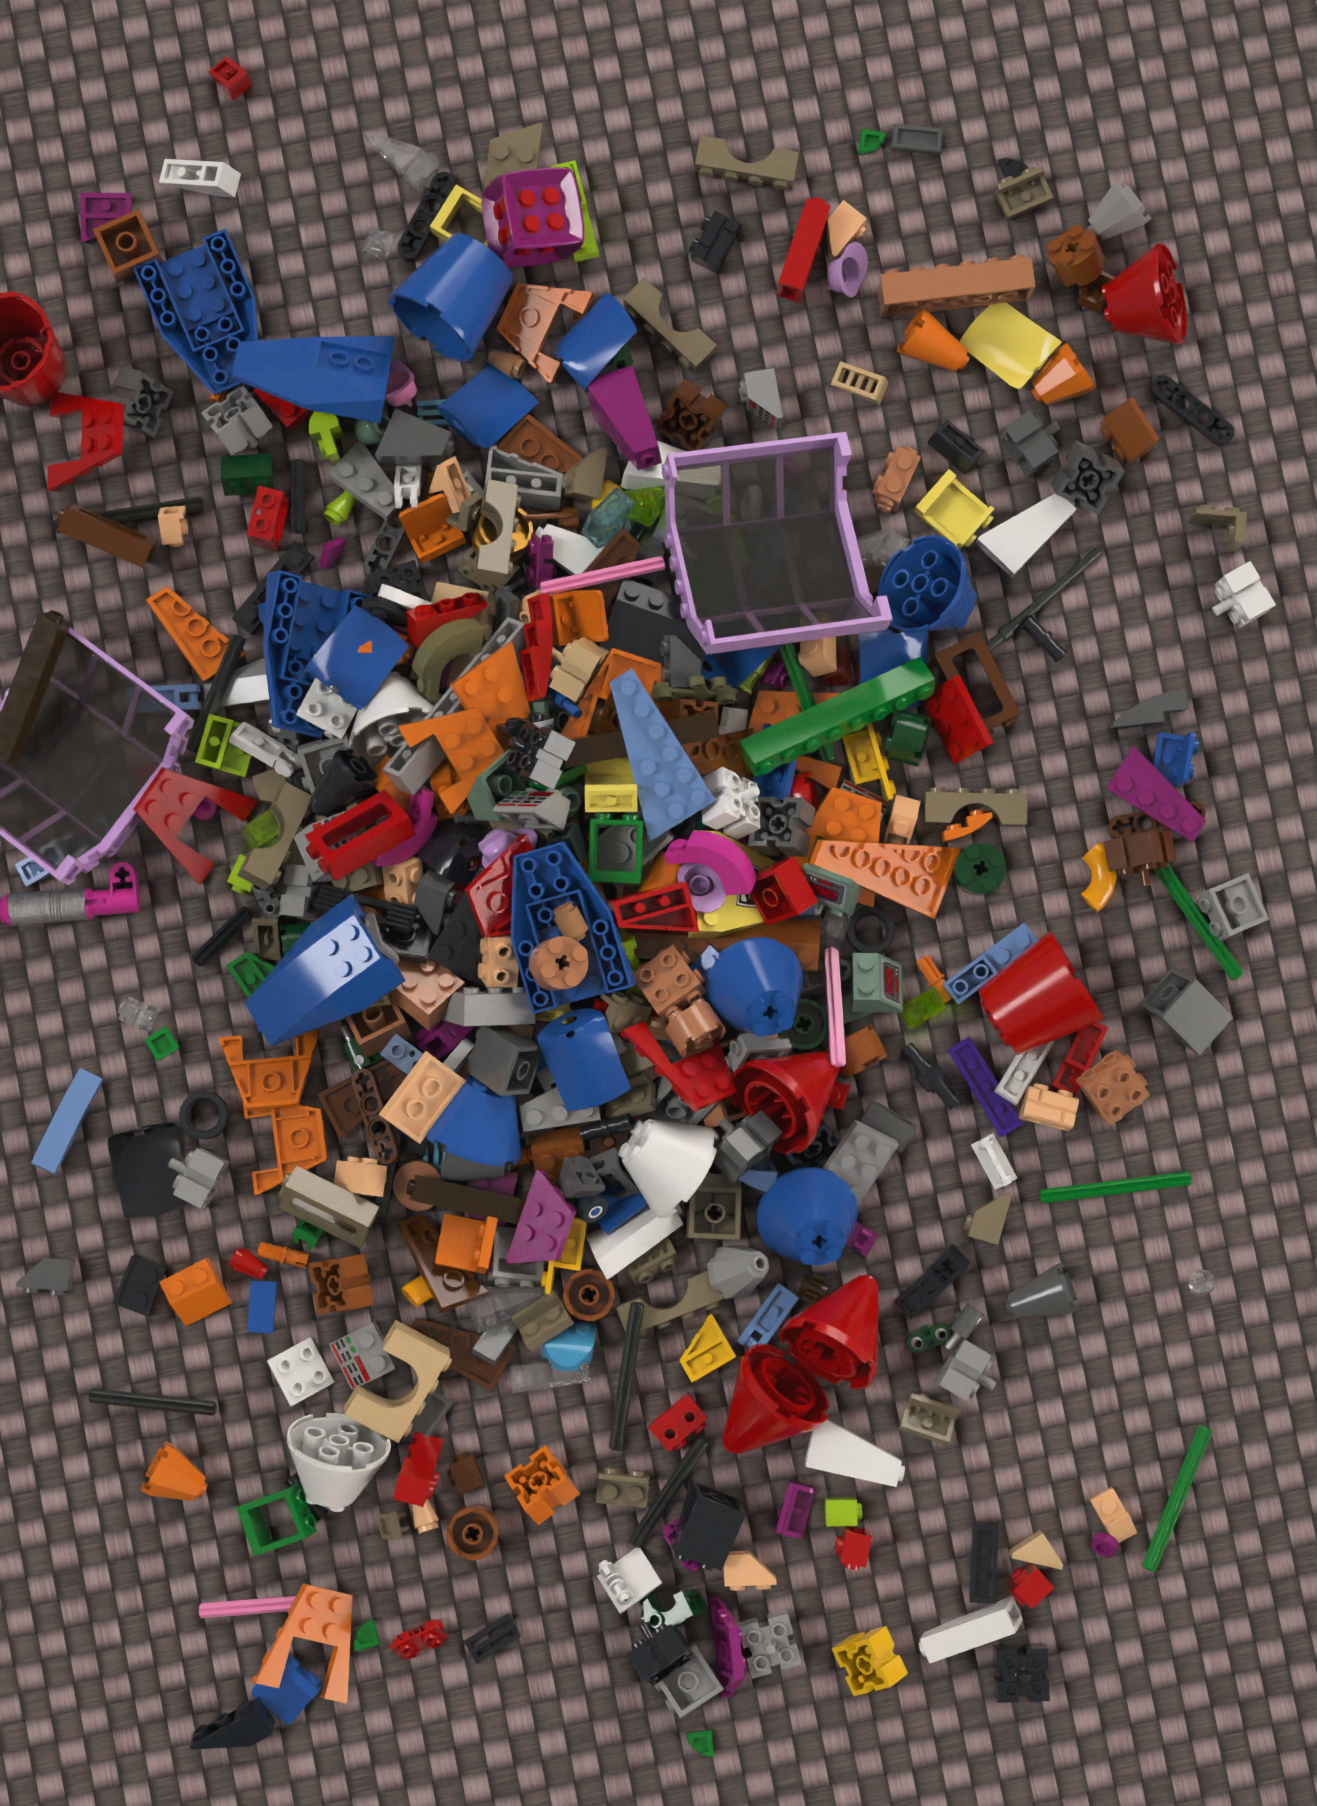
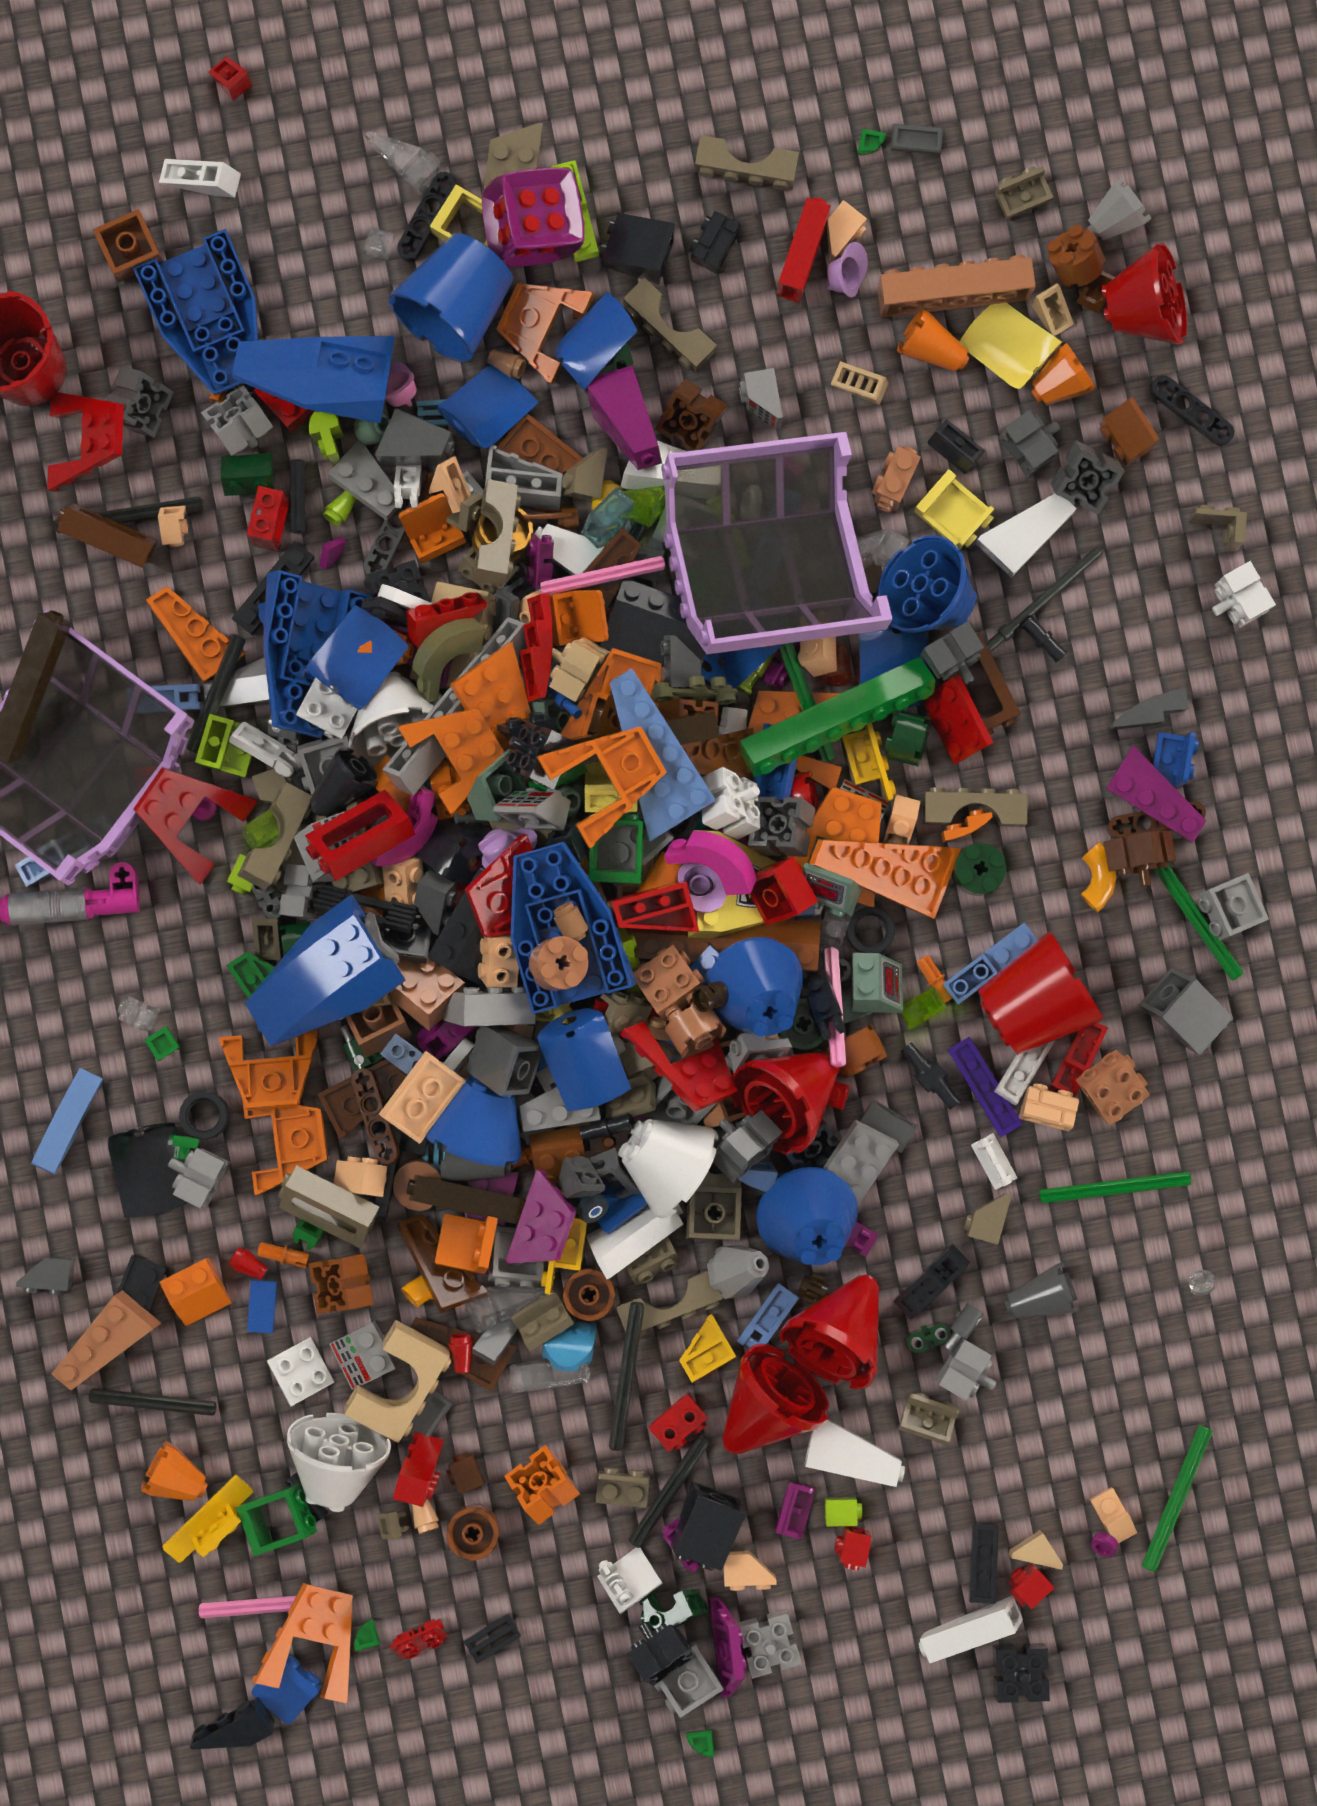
(101, 209): magenta wing -> none
(108, 1336): none -> nougat wedge
(182, 1145): none -> green tile
(210, 1523): none -> yellow bracket
(212, 945): black axle -> none
(461, 1351): none -> red cone
(628, 764): none -> orange wing
(638, 246): none -> black slope
(710, 996): none -> dark brown wheel
(823, 1002): none -> black hinge
(870, 1661): yellow brick -> none
(953, 654): none -> dark grey brick
(1011, 167): black tile -> none
(1053, 310): none -> tan slope

